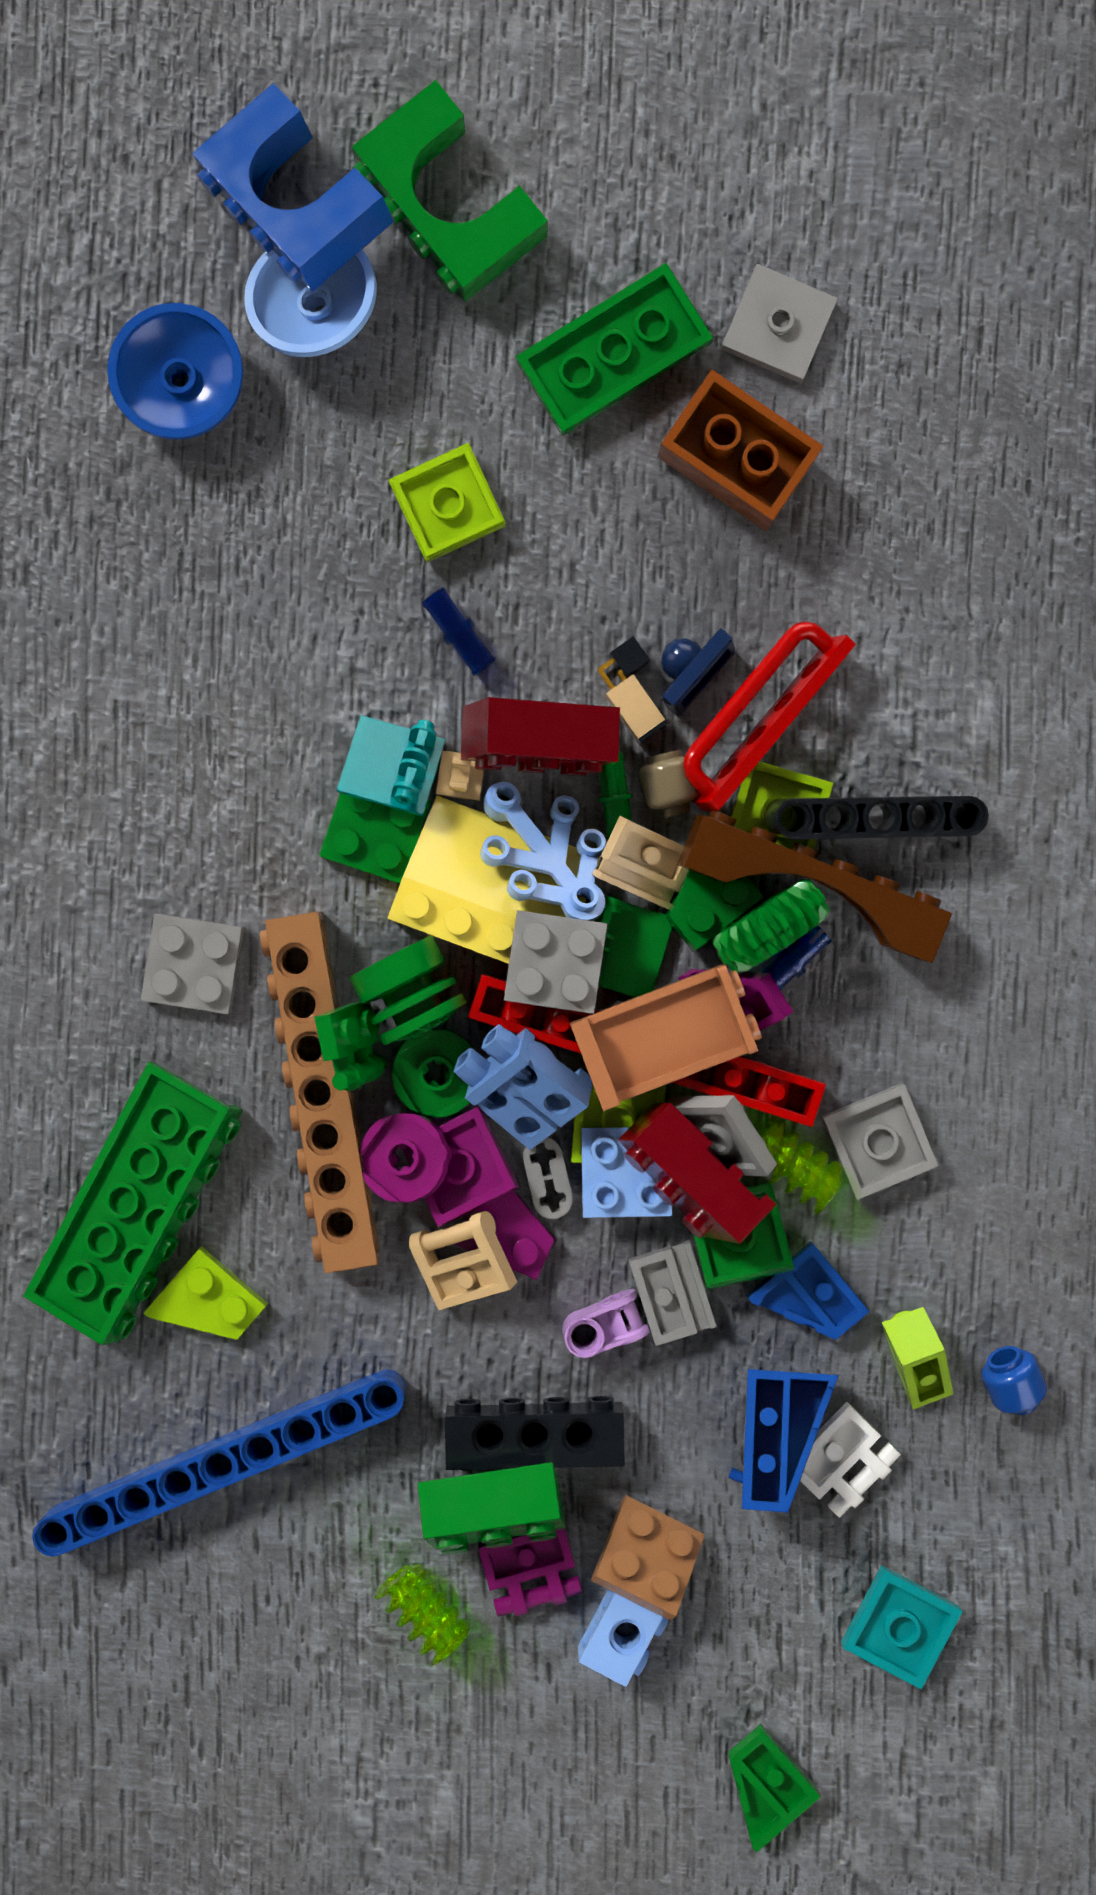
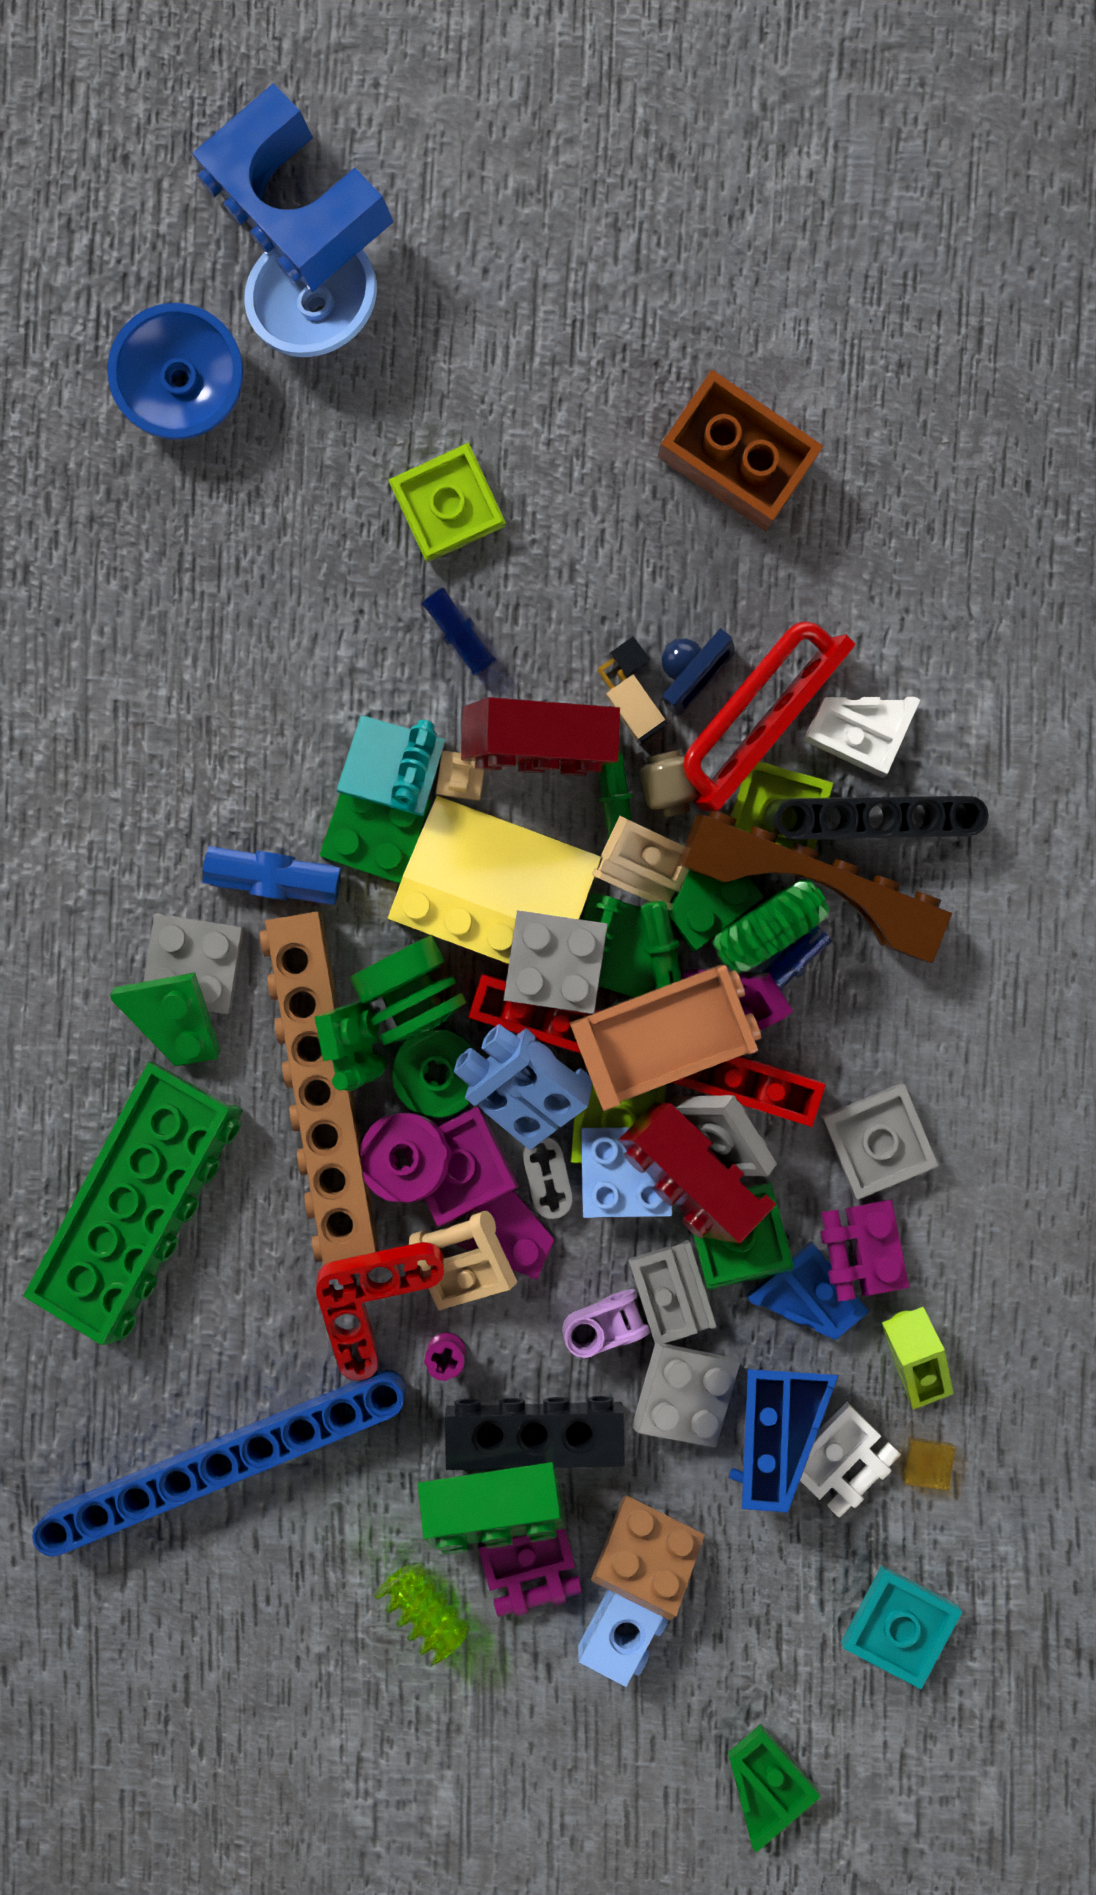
(171, 1017): none -> green wing
(207, 1299): lime wing -> none
(271, 875): none -> blue piece
(353, 1298): none -> red beam
(454, 1365): none -> magenta bush
(465, 252): green arch -> none
(545, 856): light blue plant -> none
(614, 349): green plate -> none
(660, 943): none -> green axle
(685, 1395): none -> light grey plate
(779, 323): light grey plate -> none
(801, 1167): clear neon green piece -> none
(862, 730): none -> white wing
(875, 1249): none -> magenta plate
(928, 1463): none -> clear yellow tile
(1014, 1380): blue head -> none

